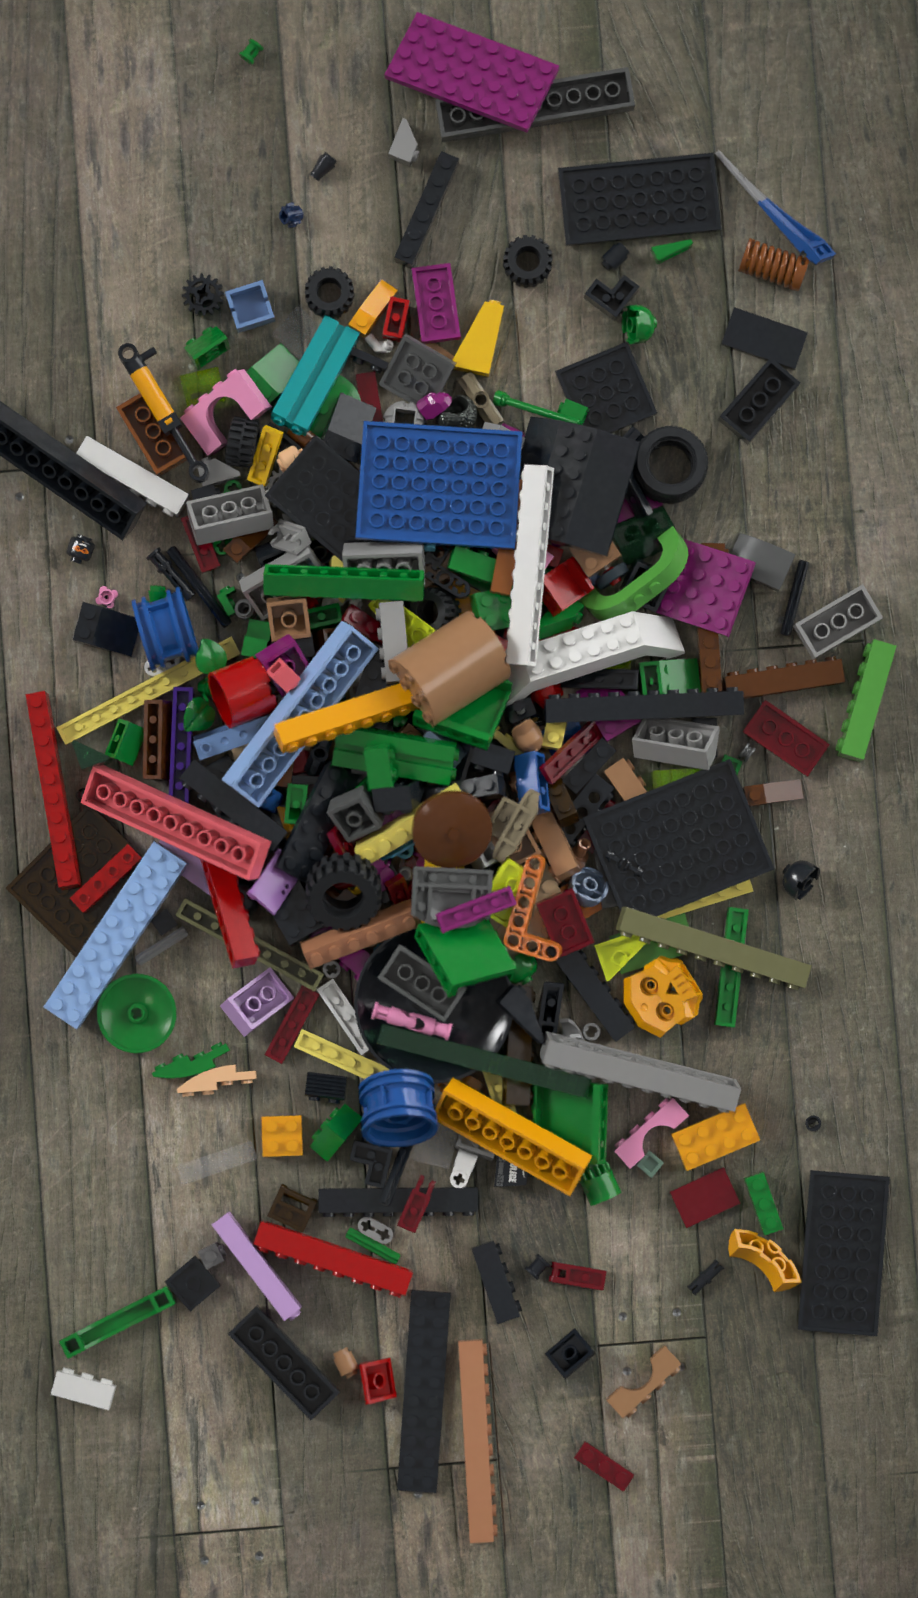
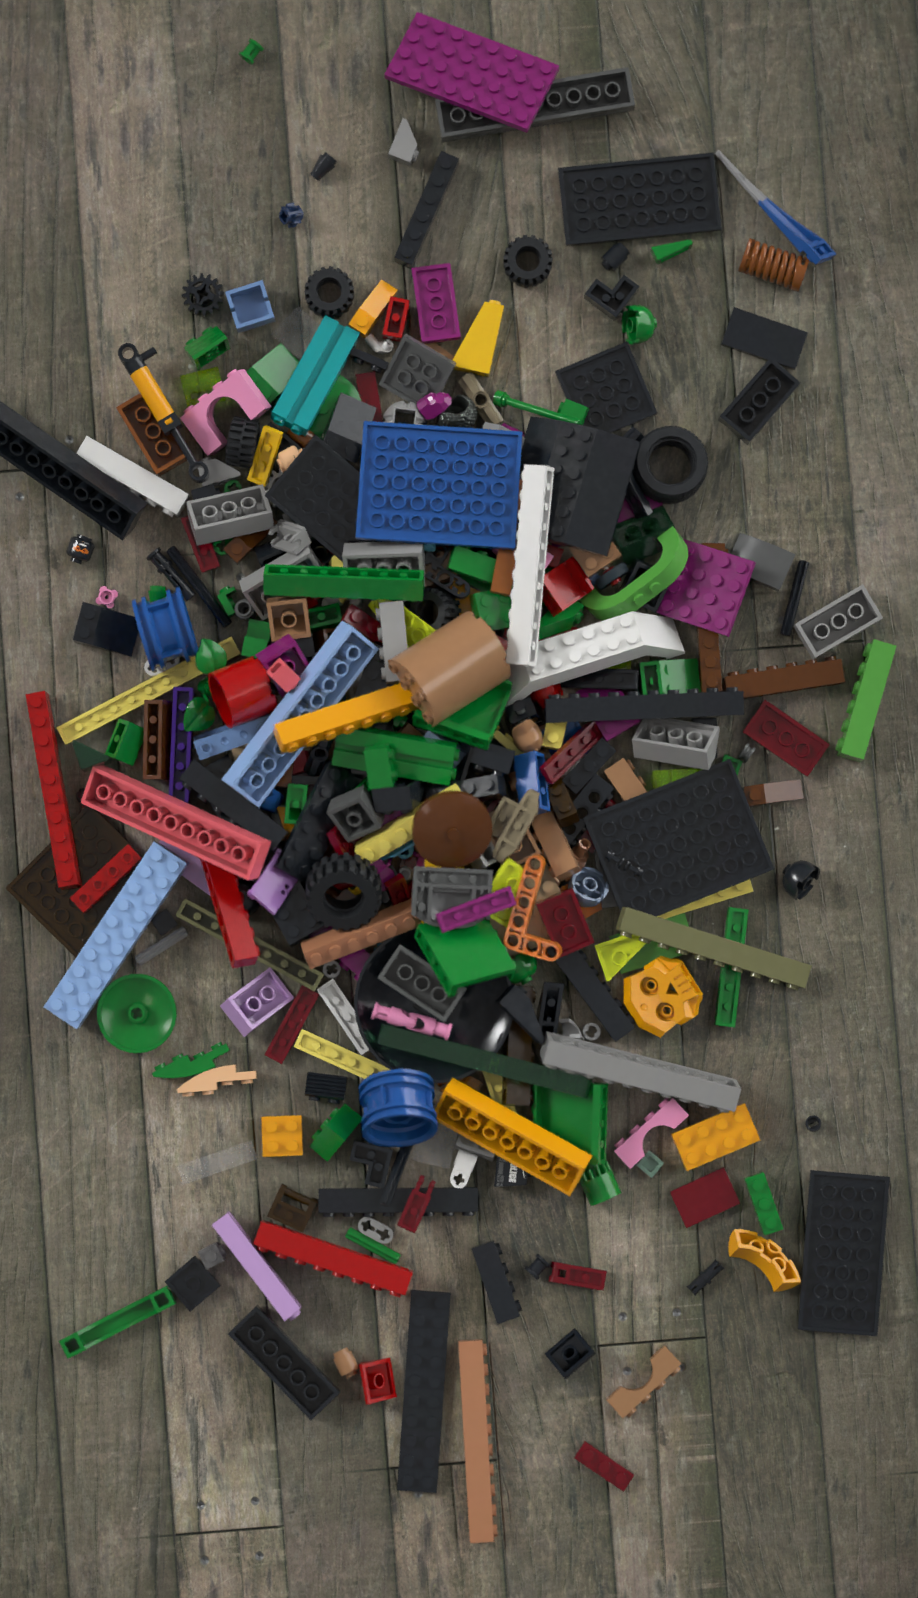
(83, 1388): white brick -> none

